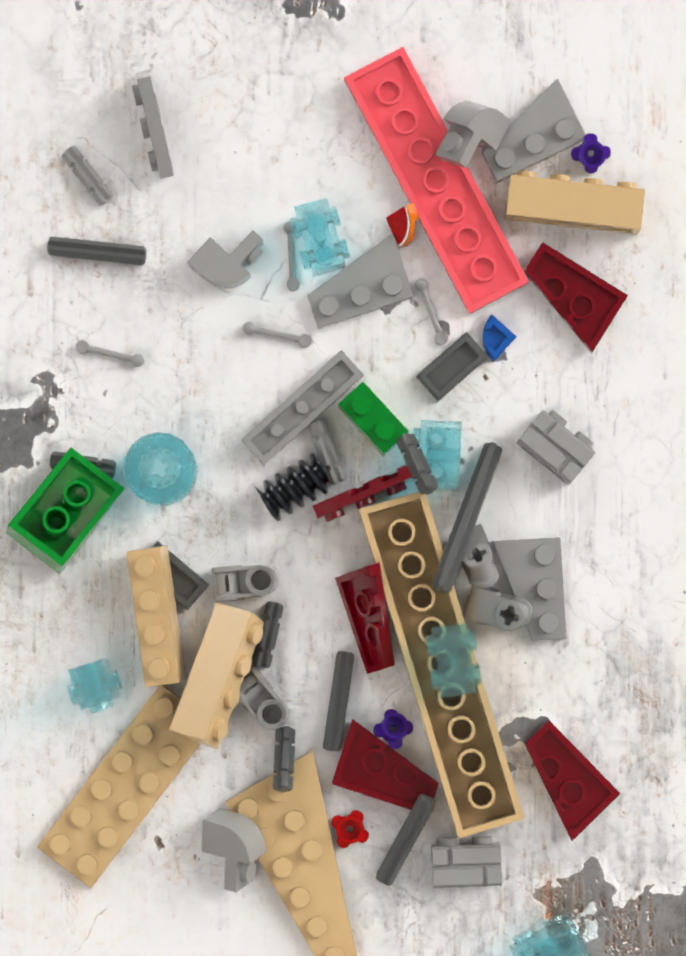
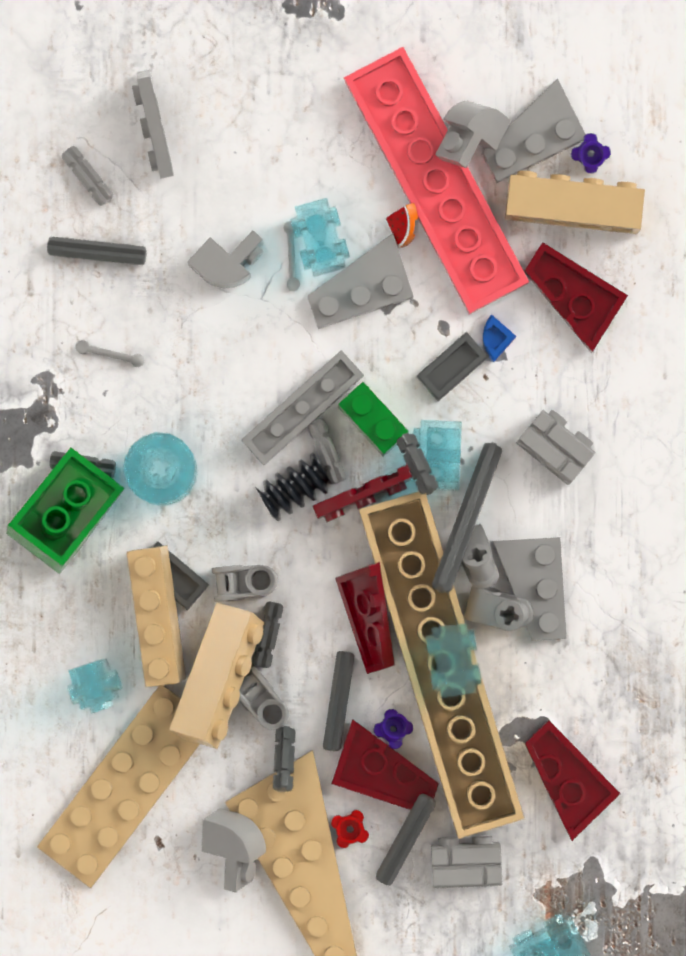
(303, 340): light grey hinge -> none
(440, 337): light grey hinge -> none

